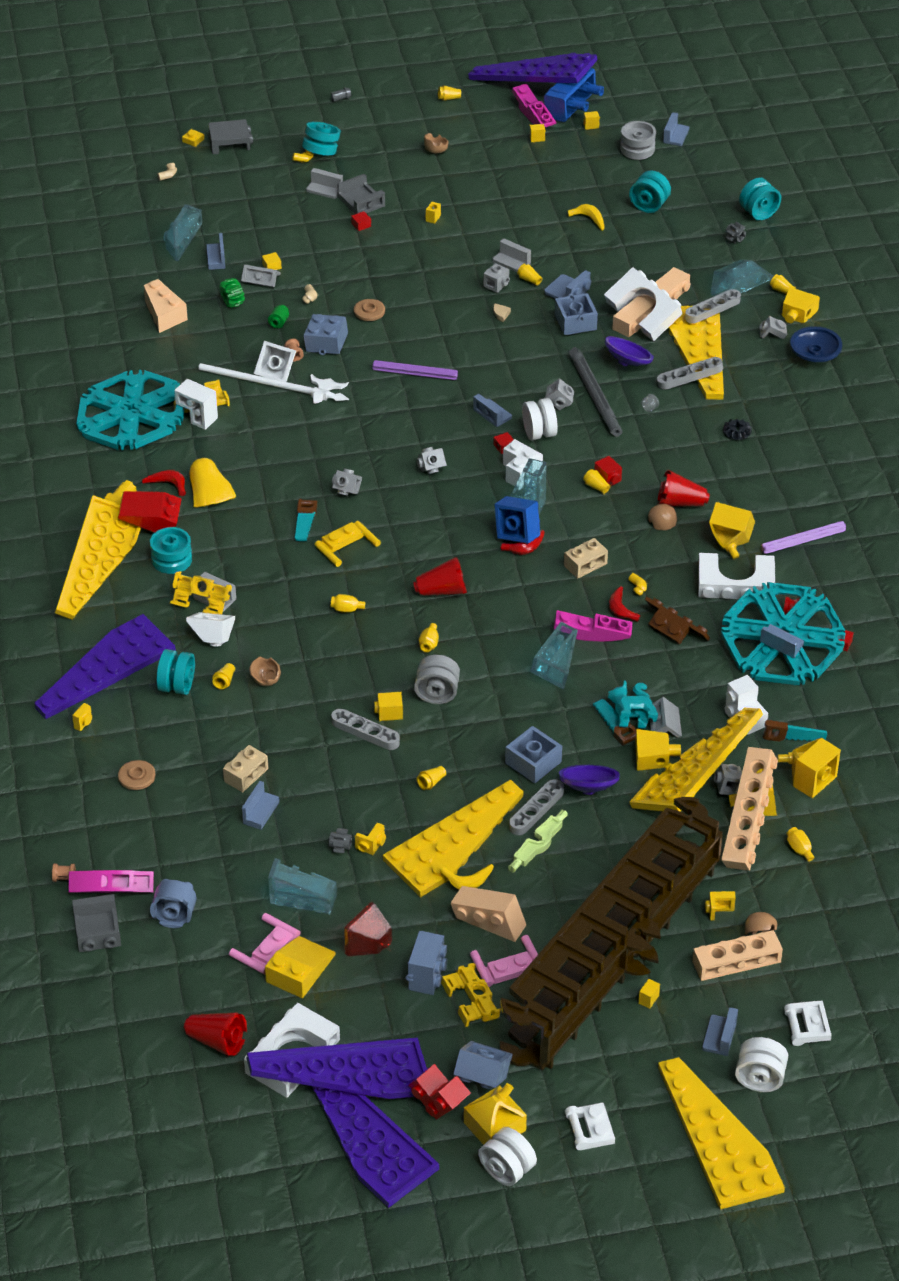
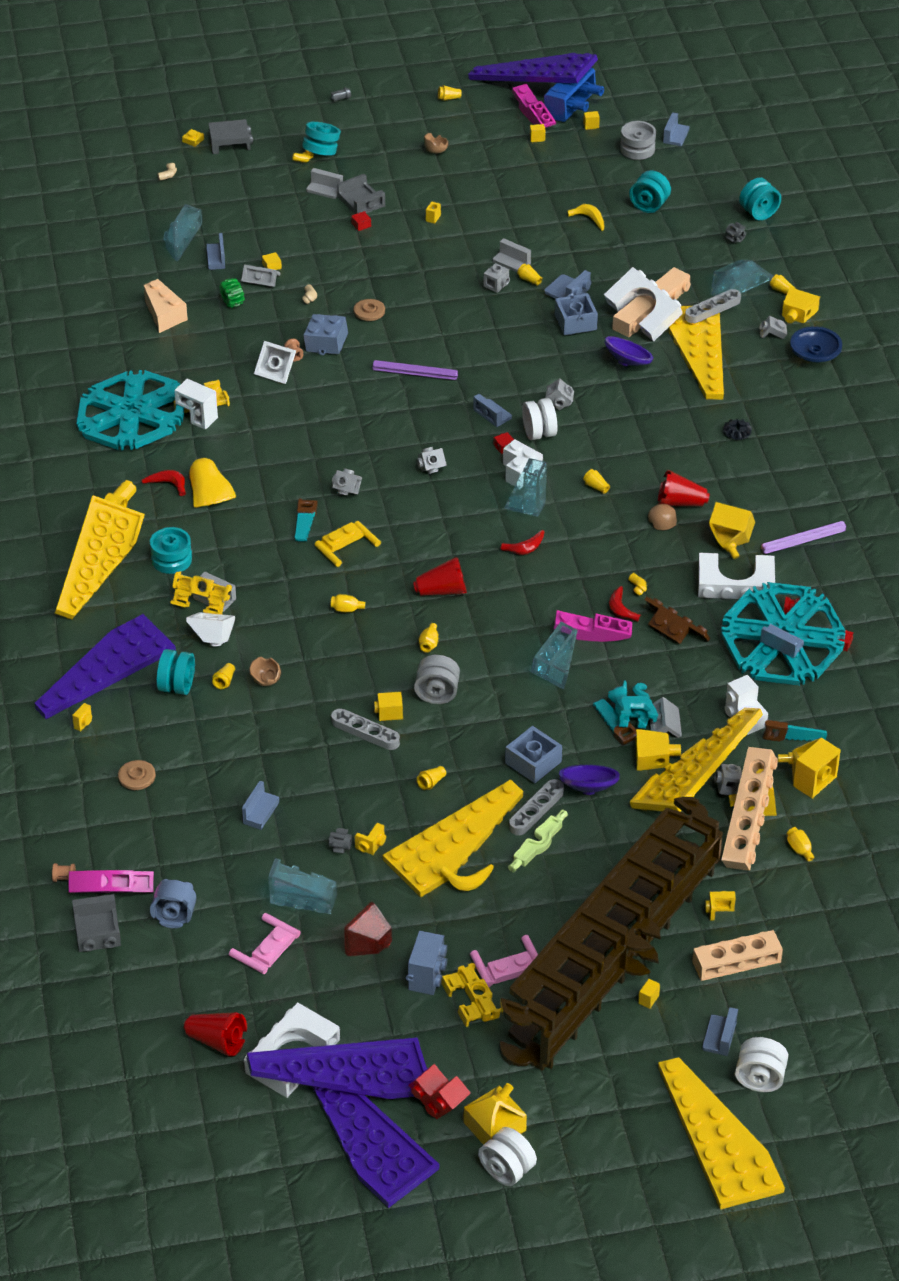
(149, 509): red slope -> none
(245, 768): tan brick -> none
(278, 316): green brick -> none
(297, 966): yellow slope -> none
(318, 394): white piece -> none
(482, 1064): sand blue brick -> none
(490, 911): light nougat wedge -> none
(501, 312): tan tile -> none
(517, 519): blue piece -> none
(585, 558): tan brick -> none
(595, 391): dark grey piece -> none
(596, 1123): white plate -> none
(609, 470): red brick -> none
(650, 402): clear bush -> none
(709, 367): light grey beam -> none
(760, 922): medium nougat hair -> none
(814, 1019): white plate -> none

